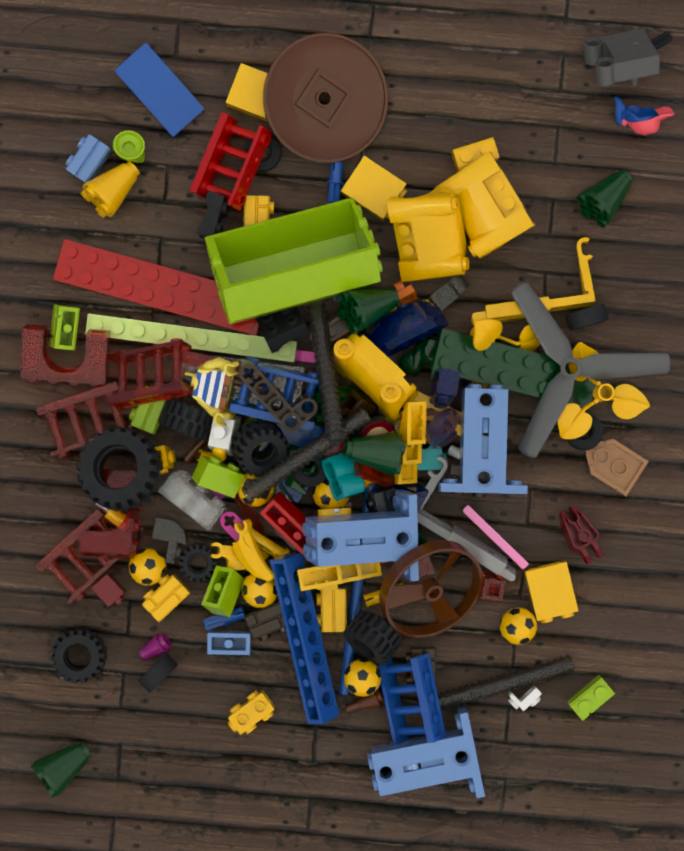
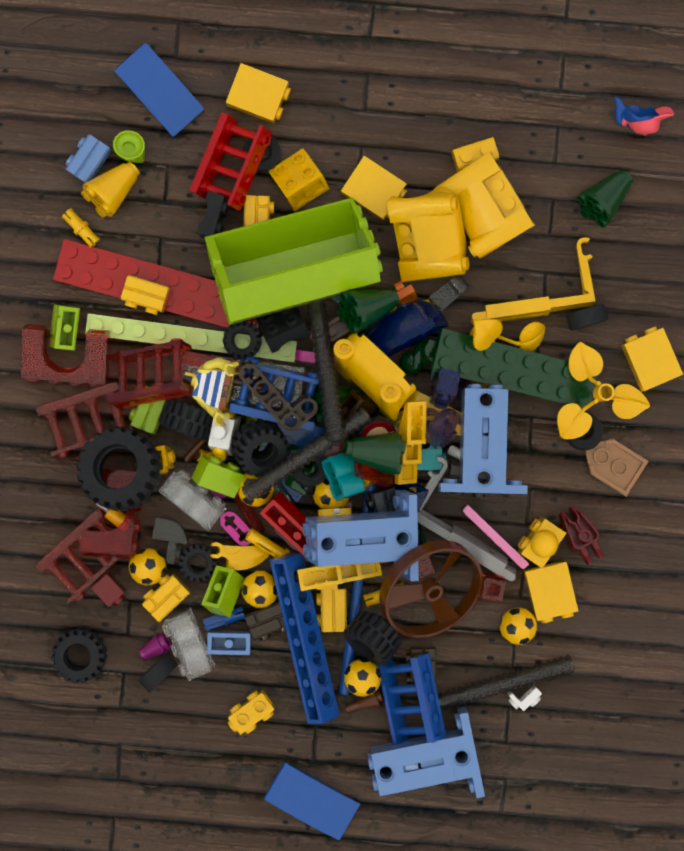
(61, 767): dark green cone -> none
(80, 228): none -> yellow pin
(145, 294): none -> yellow brick
(188, 644): none -> clear brick
(232, 331): none -> black tyre
(249, 554): yellow piece -> none
(299, 179): none -> yellow bracket
(311, 800): none -> blue slope
(335, 182): blue axle -> none
(354, 90): reddish brown dish -> none
(541, 541): none -> yellow brick
(560, 388): dark grey piece -> none
(590, 697): lime brick -> none
(624, 56): dark grey piece -> none
(651, 358): none -> yellow brick

